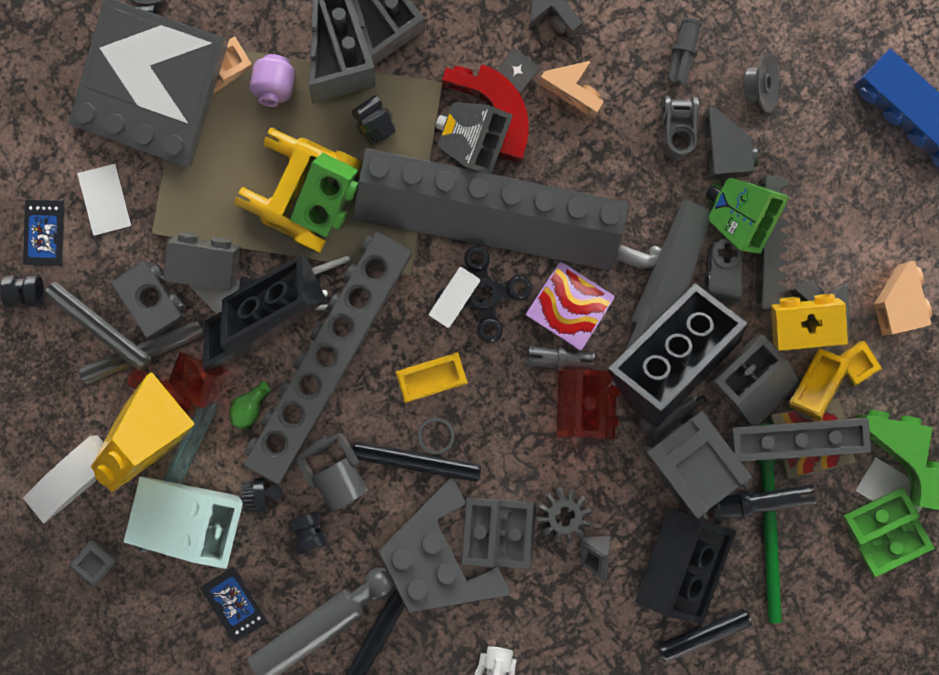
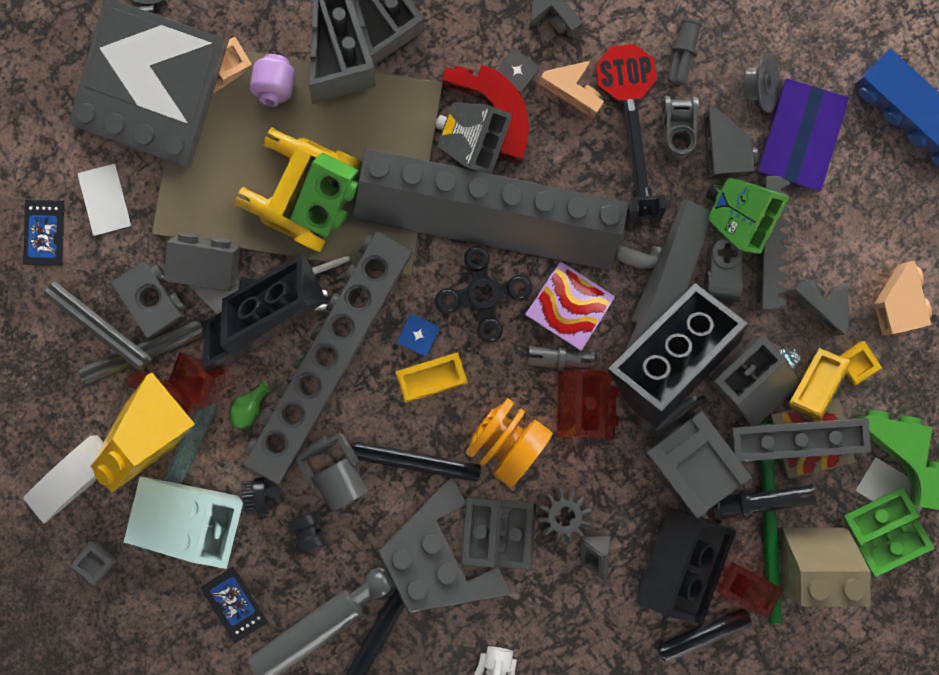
(22, 291): black wheel -> none
(373, 120): black piece -> none
(418, 335): none -> blue tile
(433, 451): dark grey piece -> none
(454, 297): white sticker -> none
(508, 442): none -> light orange wheel
(626, 77): none -> black piece
(750, 590): none -> clear red slope
(791, 356): none -> clear light blue piece
(802, 135): none -> dark purple tile
(823, 568): none -> dark tan slope
(826, 330): yellow brick -> none

